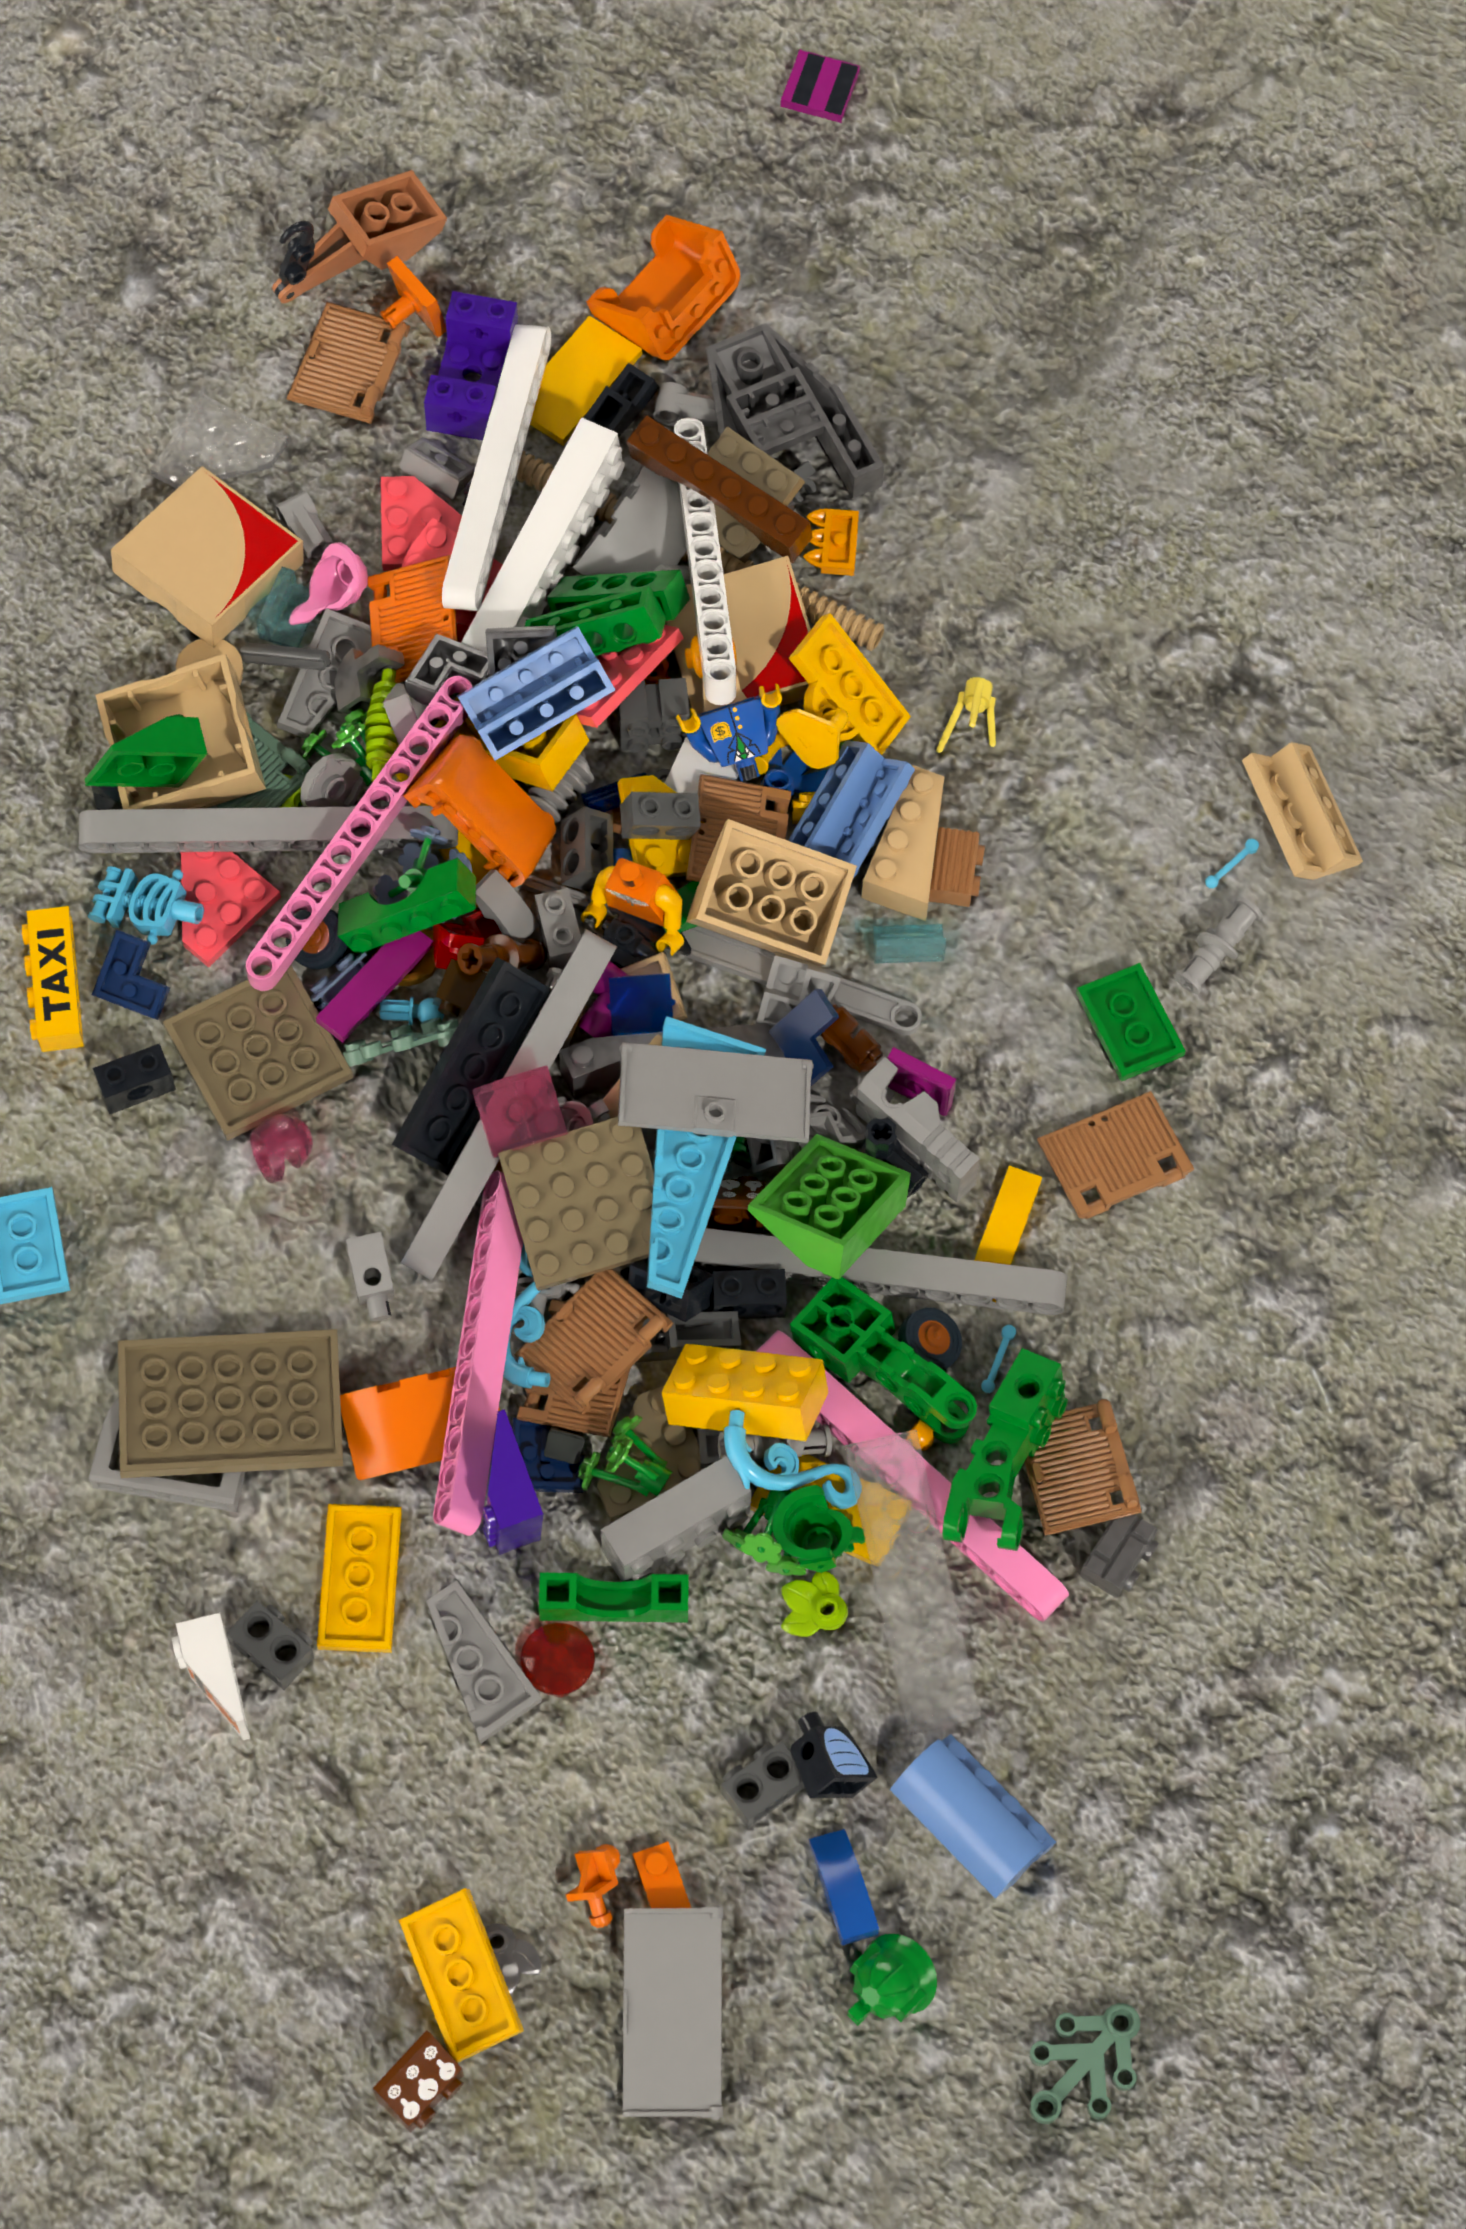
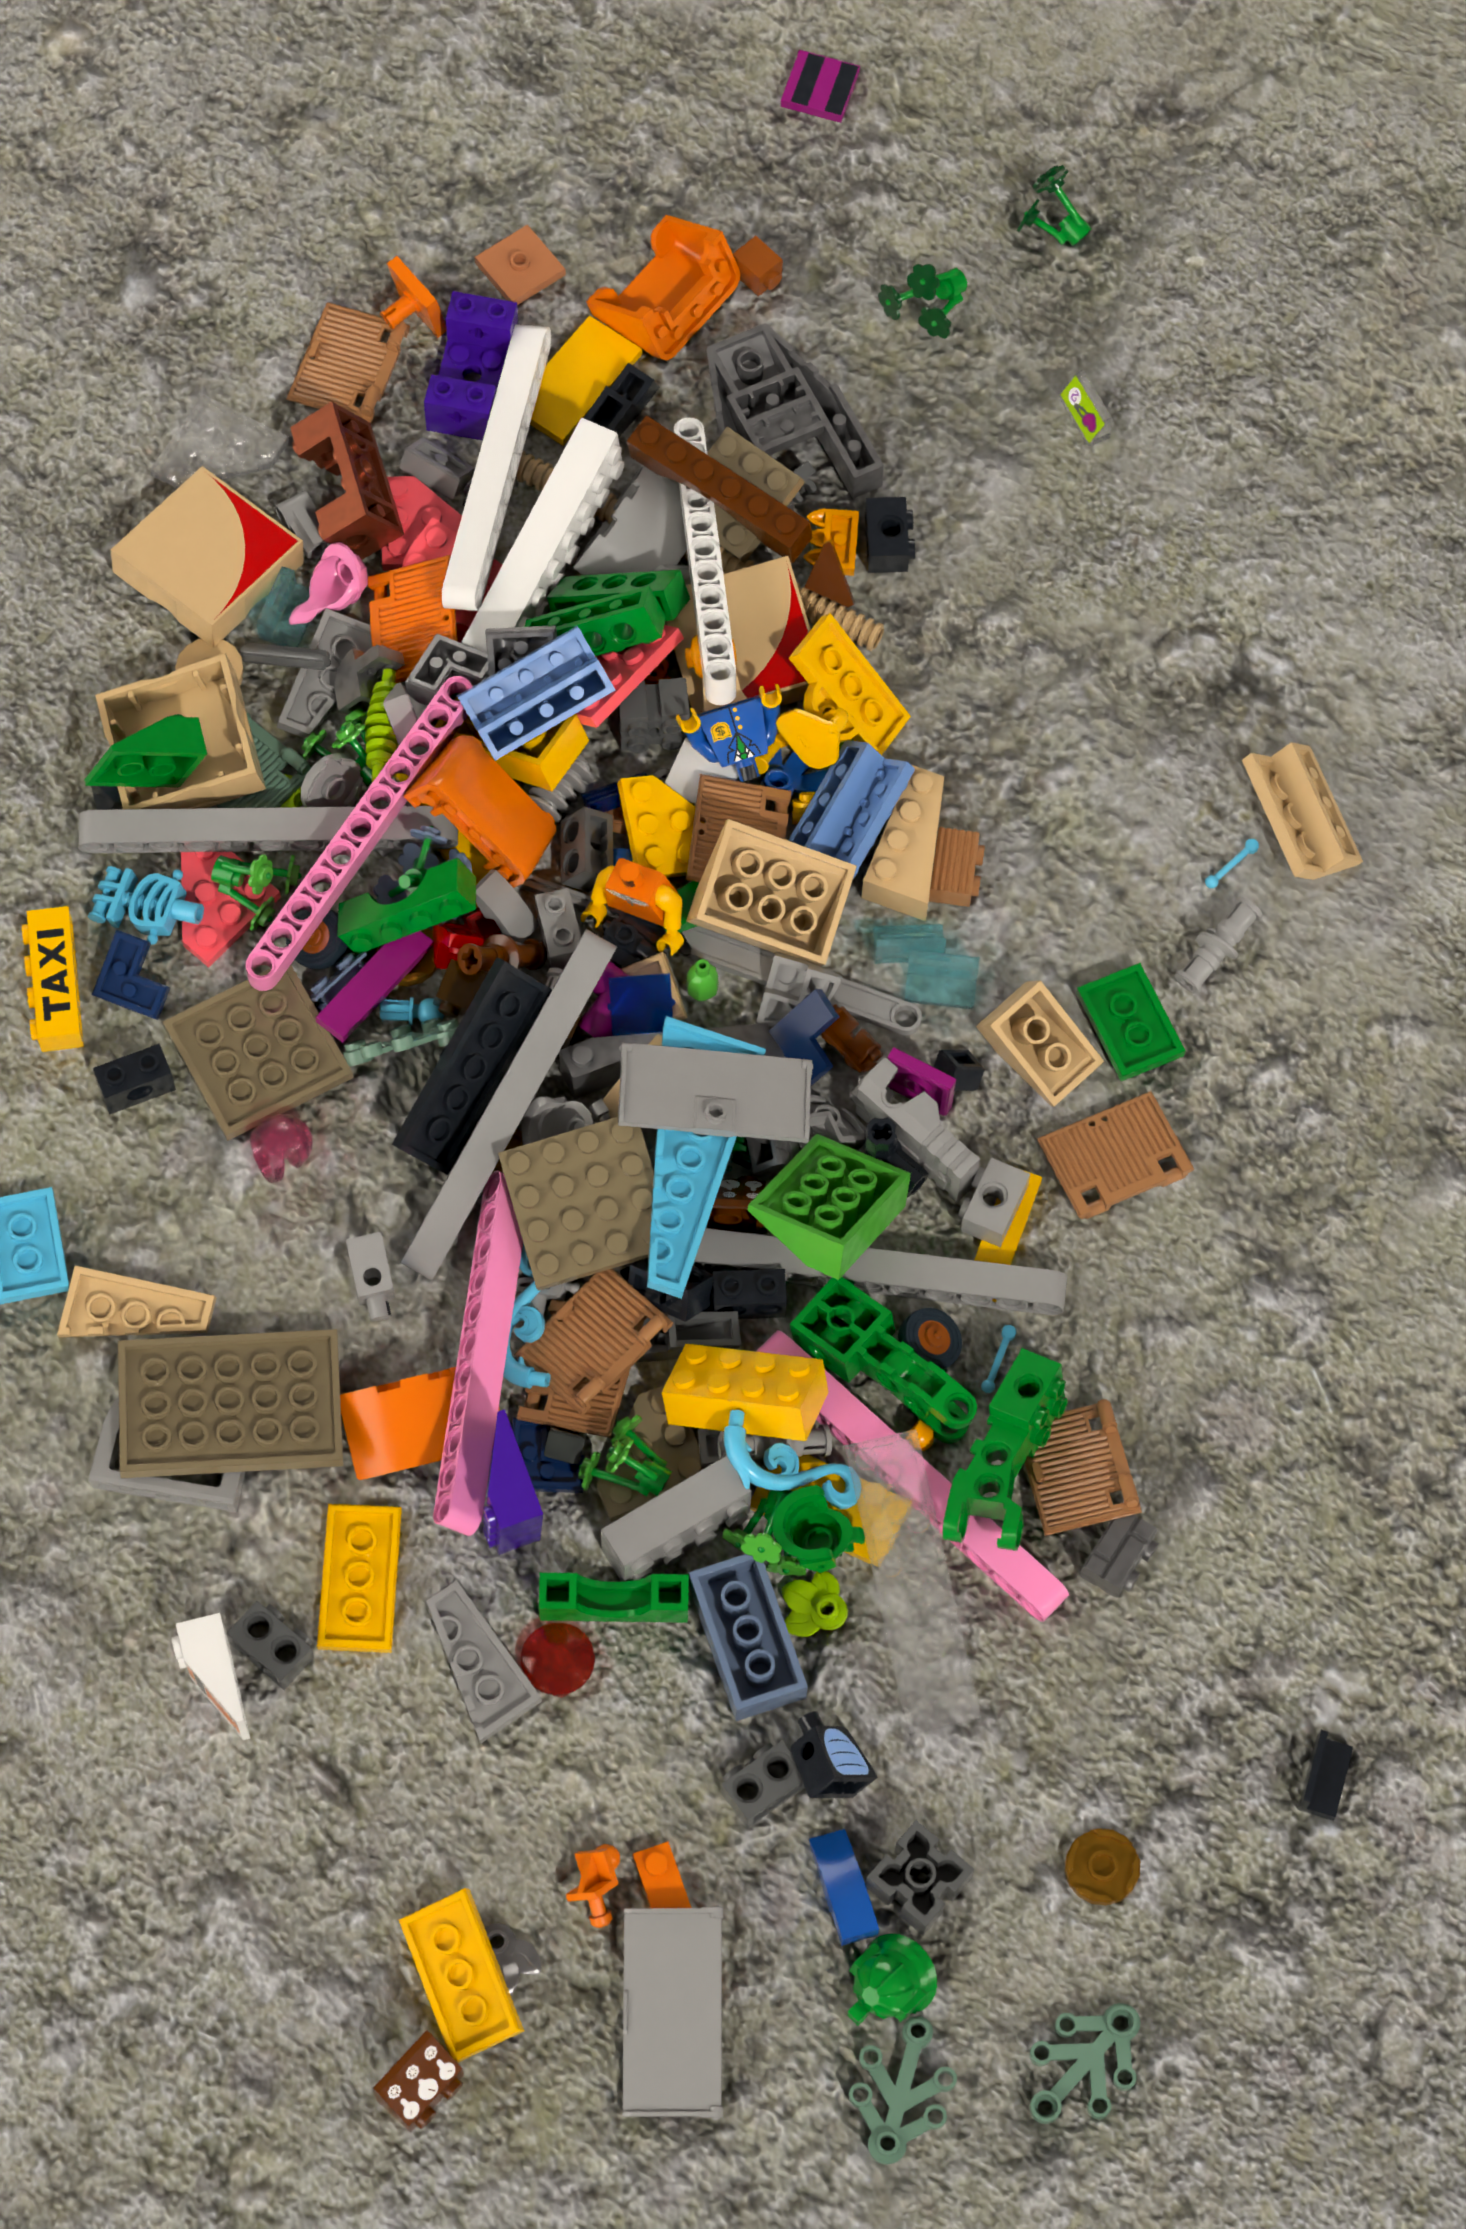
(122, 1306): none -> tan wing
(232, 873): none -> plant
(346, 445): none -> copper plate
(372, 225): nougat slope -> none
(519, 1111): clear pink slope -> none
(520, 265): none -> nougat plate
(660, 815): dark grey brick -> none
(677, 403): light grey piece -> none
(702, 980): none -> bright green plant
(747, 1636): none -> sand blue brick
(758, 266): none -> dark orange brick
(829, 578): none -> reddish brown slope
(884, 552): none -> black brick
(899, 2096): none -> sand green plant
(917, 1855): none -> dark grey brick
(927, 284): none -> dark green plant
(941, 979): none -> clear light blue panel
(962, 1067): none -> black slope
(972, 1815): medium blue brick -> none
(976, 699): light yellow plant -> none
(988, 1221): none -> light grey brick
(1040, 1042): none -> tan slope
(1073, 225): none -> plant
(1086, 409): none -> slope
(1102, 1866): none -> pearl gold tile
(1325, 1777): none -> black panel

